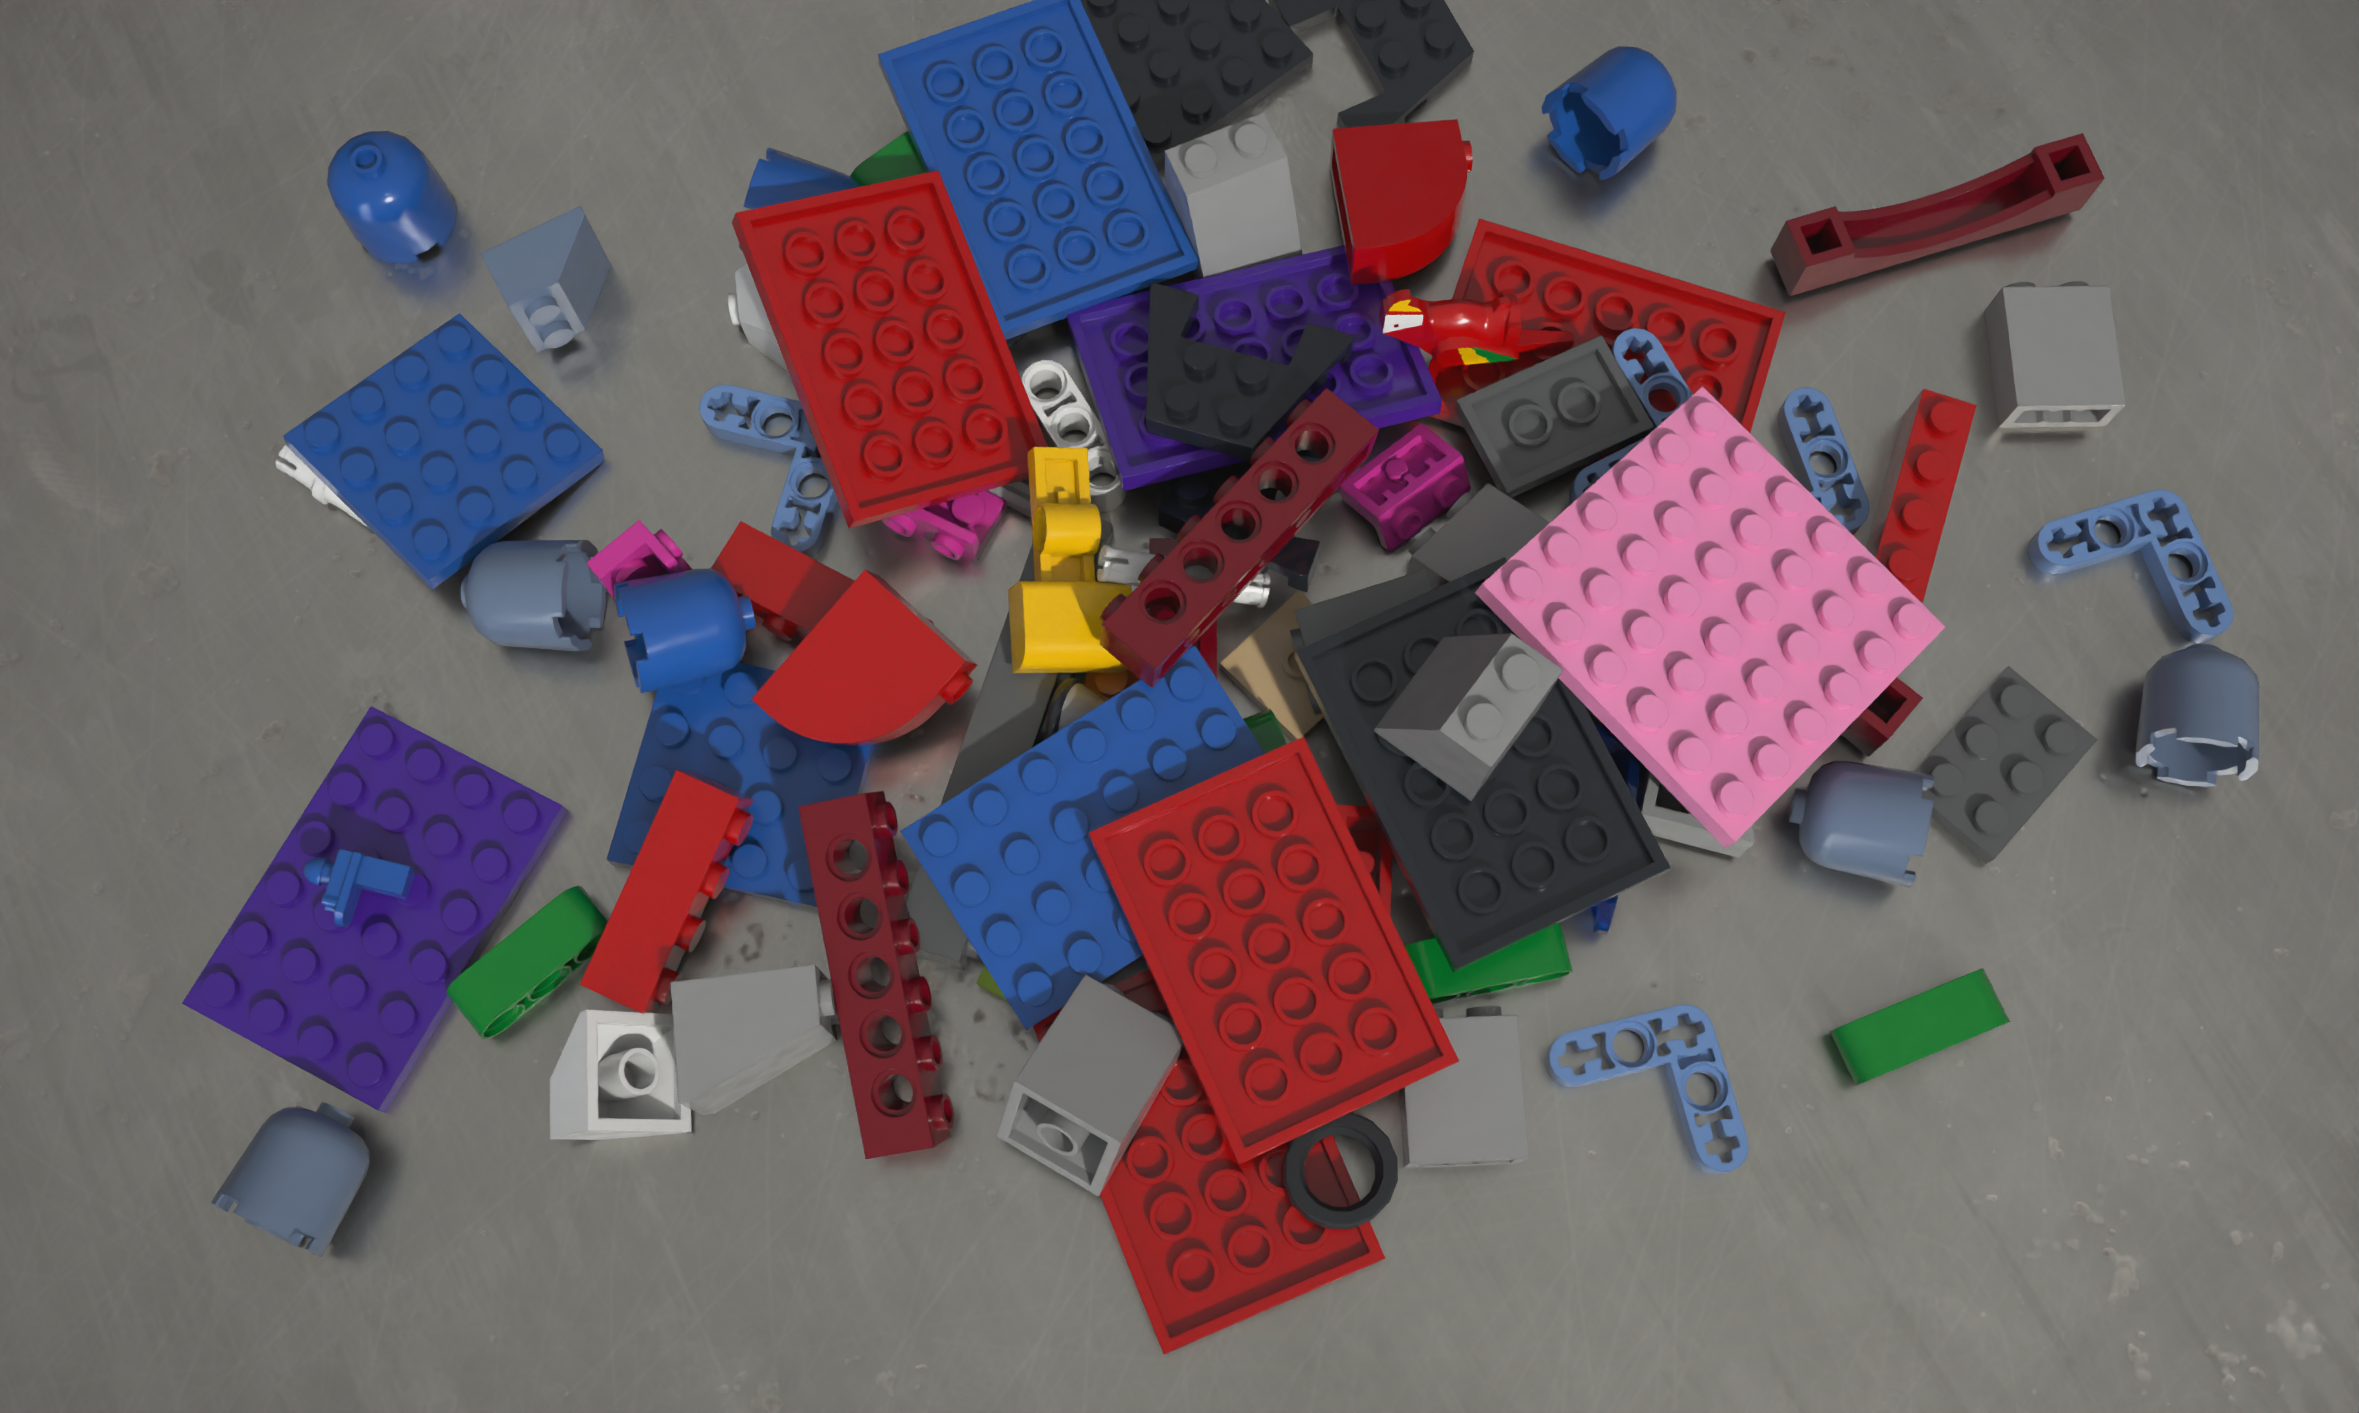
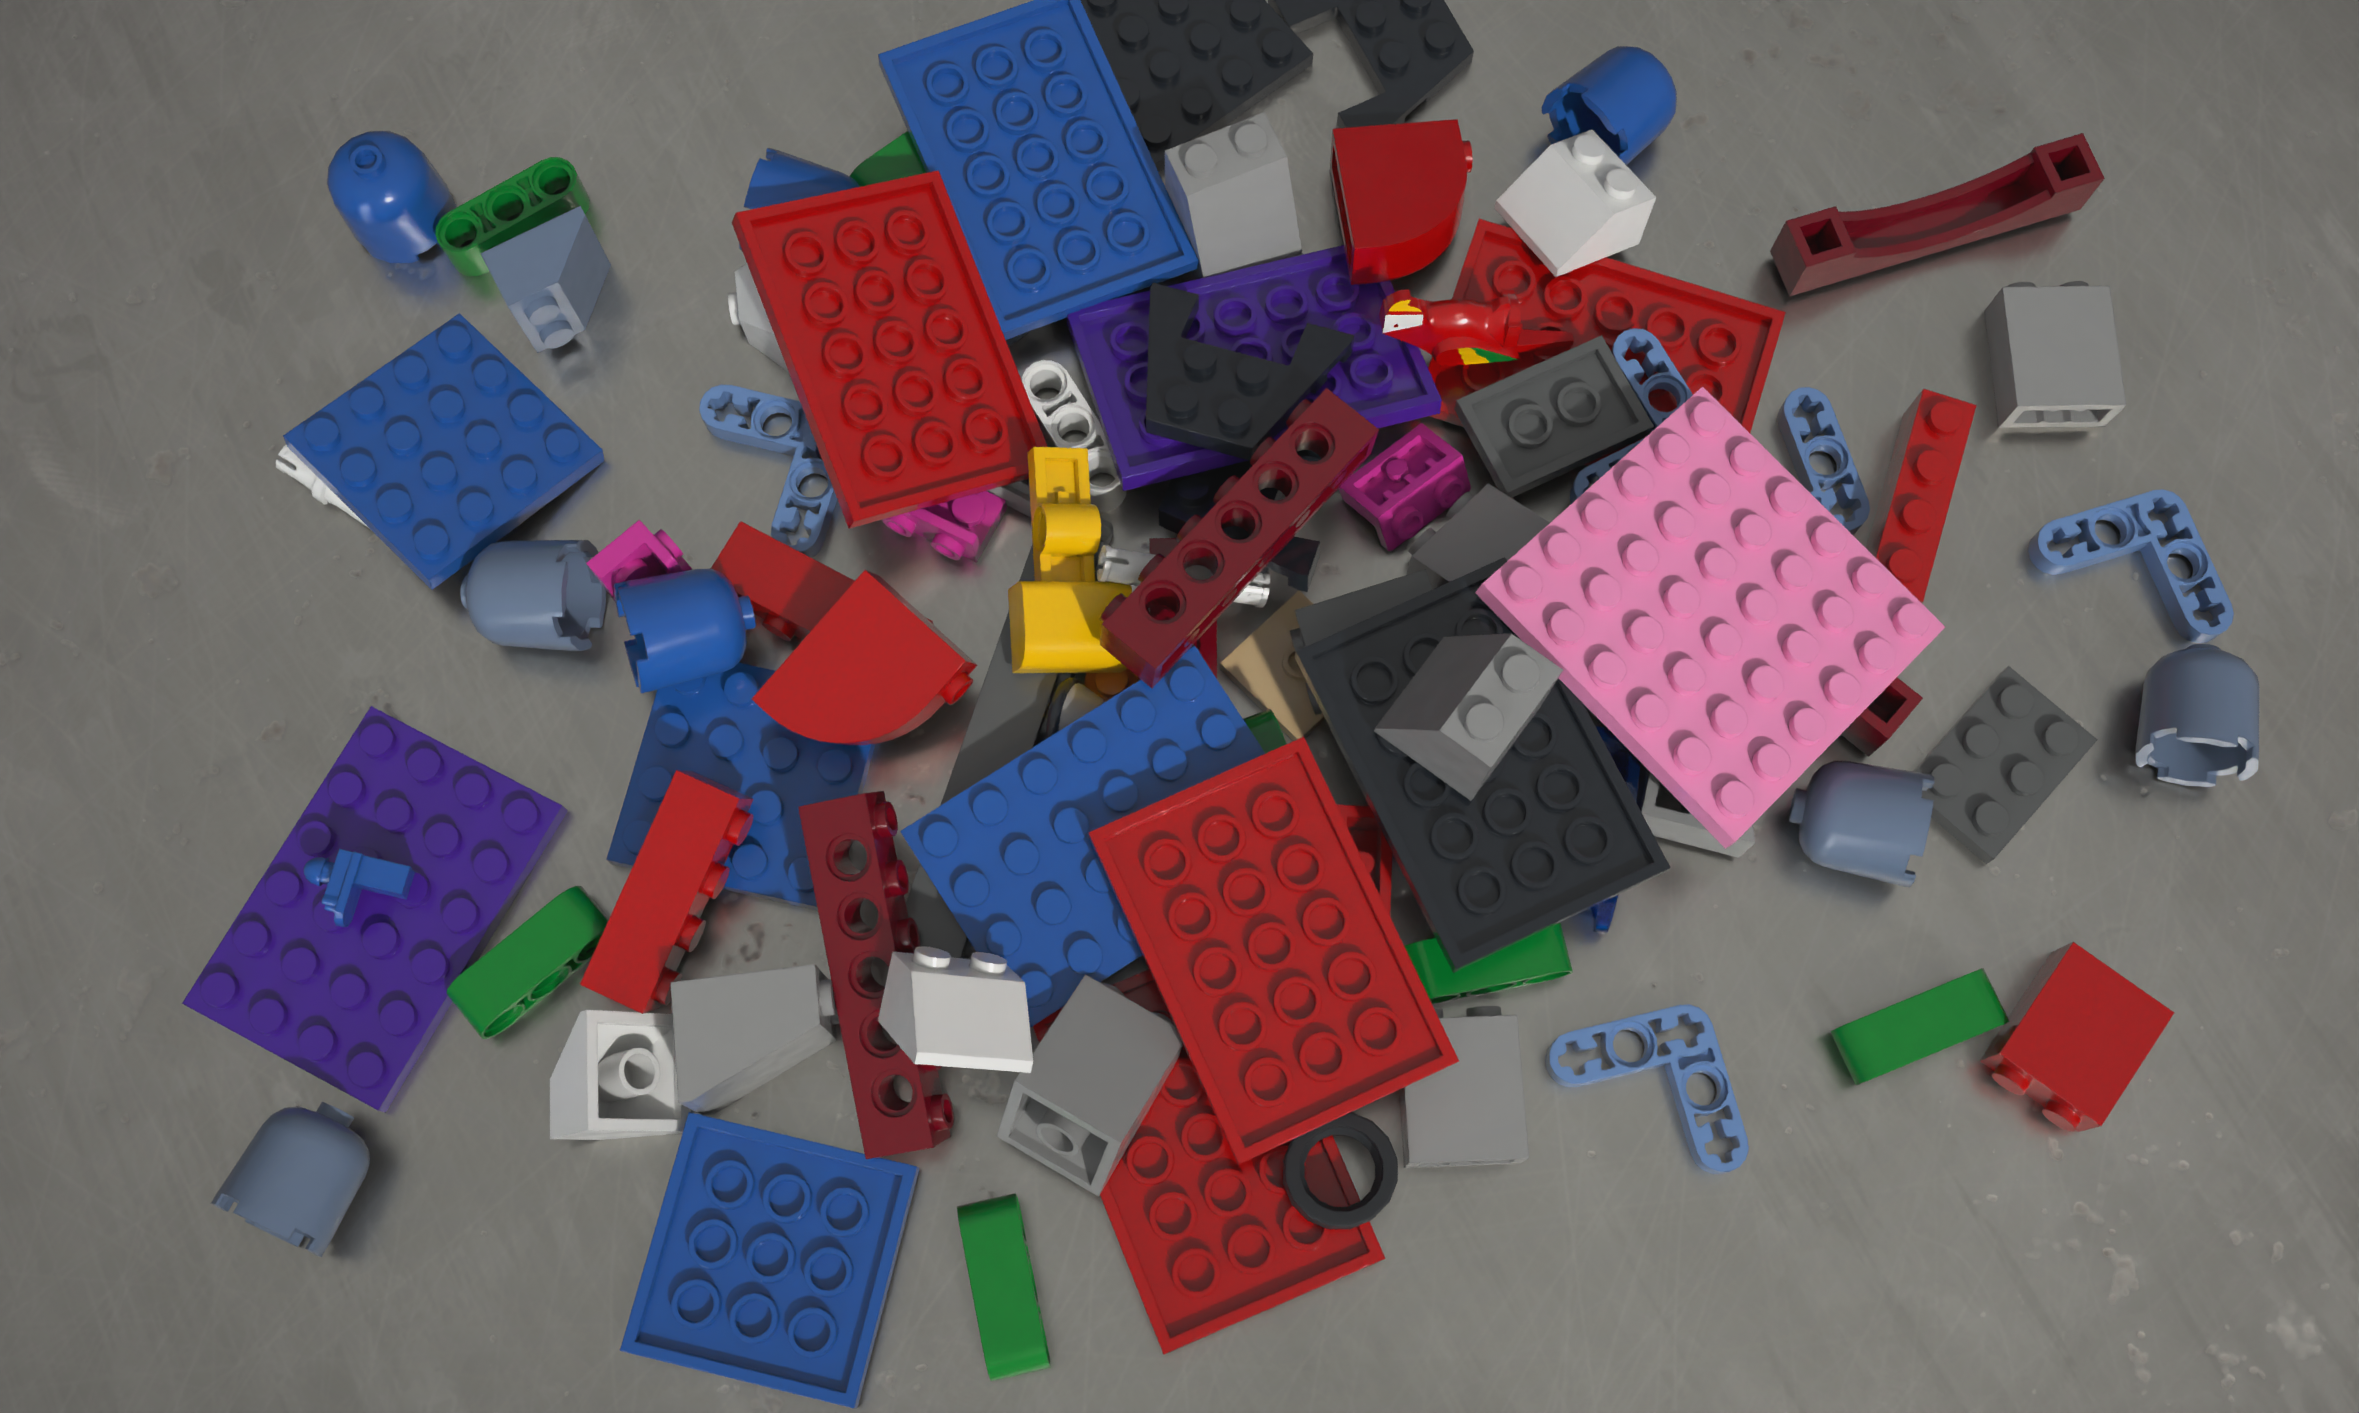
(487, 214): none -> green beam
(771, 1260): none -> blue plate
(957, 1011): none -> white slope
(1003, 1287): none -> green beam
(1577, 204): none -> white slope
(2076, 1039): none -> red brick

